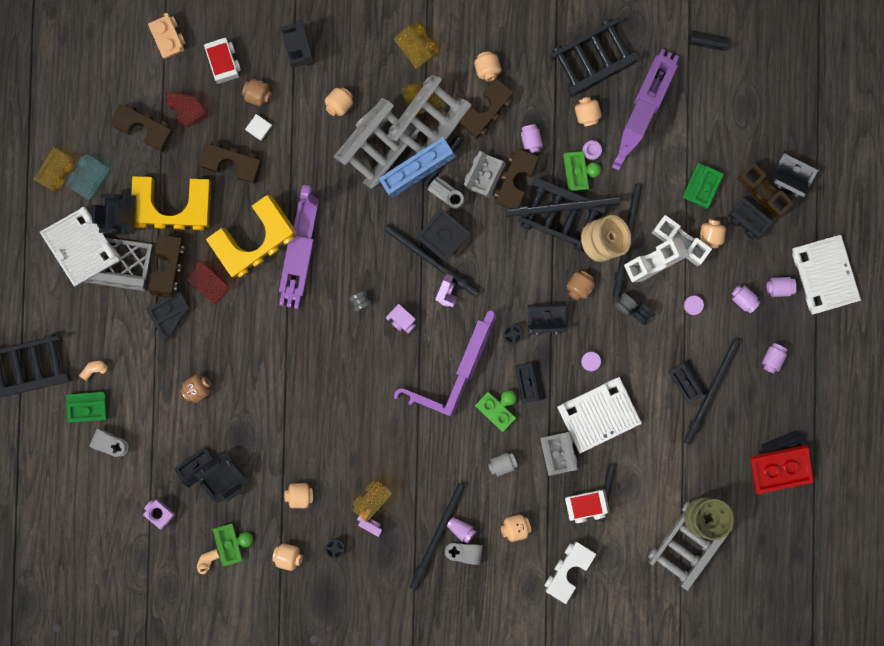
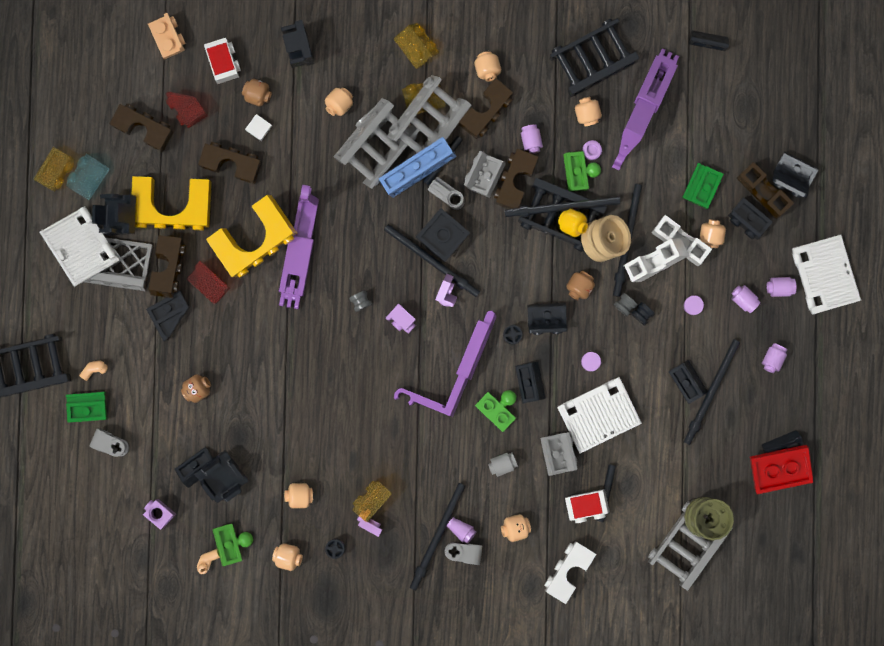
(573, 222): none -> yellow head

